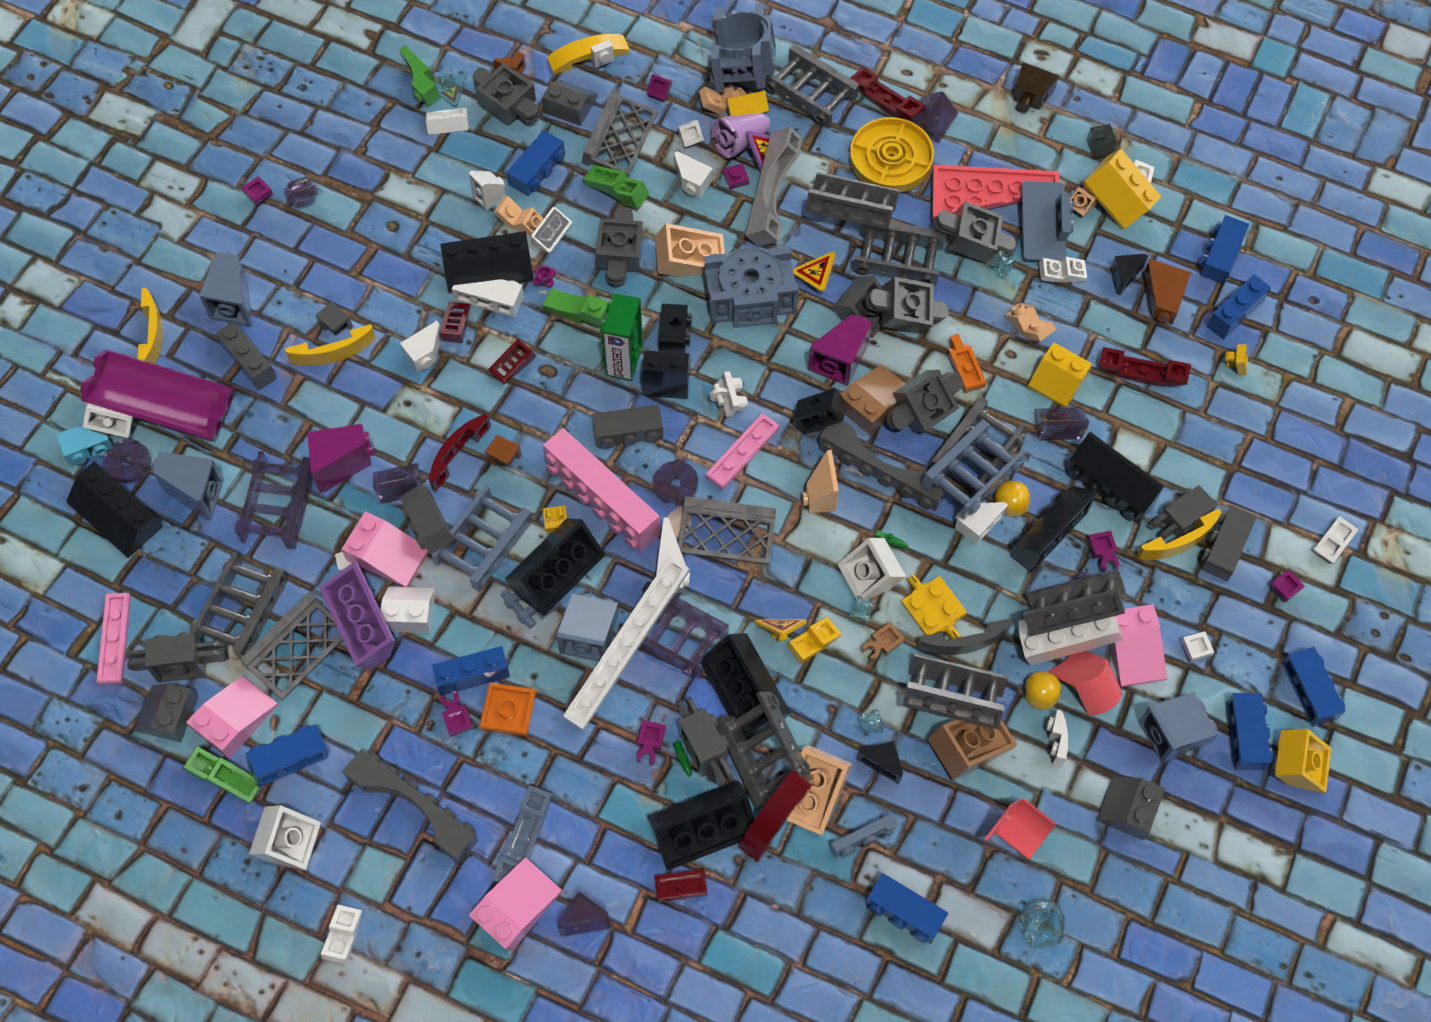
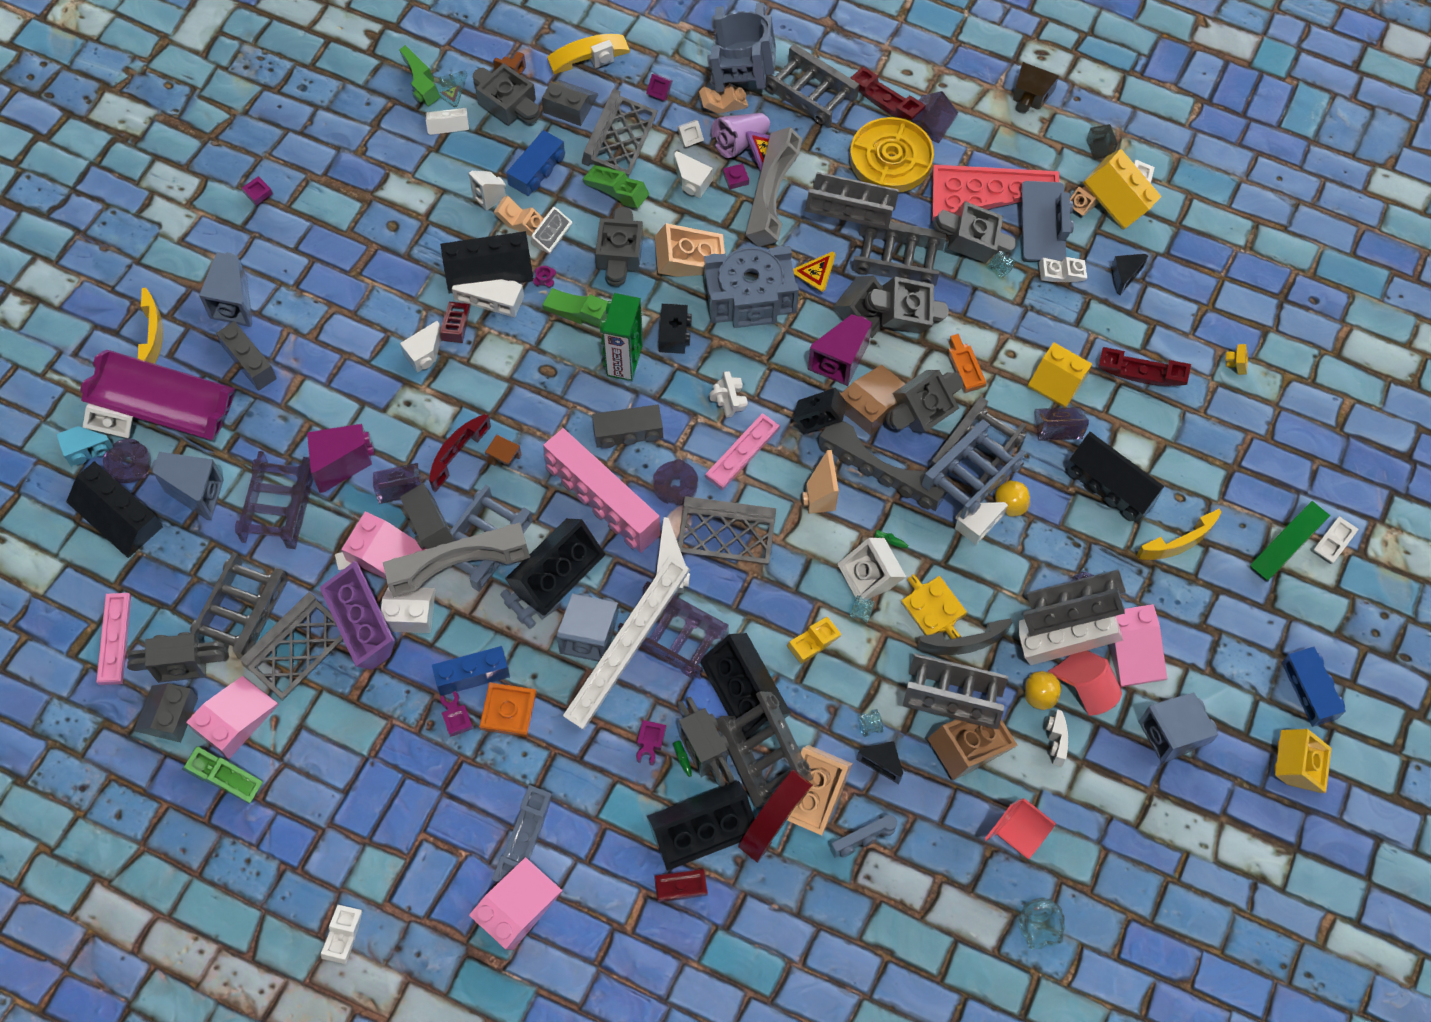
(285, 837): white slope -> none
(286, 755): blue brick -> none
(300, 192): clear purple head -> none
(332, 352): yellow slope -> none
(333, 318): dark grey panel -> none
(372, 776): dark grey arch -> none
(411, 571): none -> light grey arch
(512, 351): dark red slope -> none
(554, 517): yellow tile -> none
(582, 917): clear purple slope -> none
(666, 374): black slope -> none
(748, 104): yellow slope -> none
(781, 627): yellow piece -> none
(885, 640): medium nougat plate -> none
(906, 909): blue brick -> none
(1027, 322): light nougat slope -> none
(1052, 527): black slope -> none
(1104, 547): magenta plate -> none
(1131, 805): dark grey slope -> none
(1165, 289): dark orange slope -> none
(1185, 512): dark grey hinge -> none
(1197, 646): white plate -> none
(1223, 249): blue brick -> none
(1228, 542): dark grey brick -> none
(1238, 306): blue brick -> none
(1249, 731): blue brick -> none
(1287, 585): magenta plate -> none
(1290, 540): none -> green slope

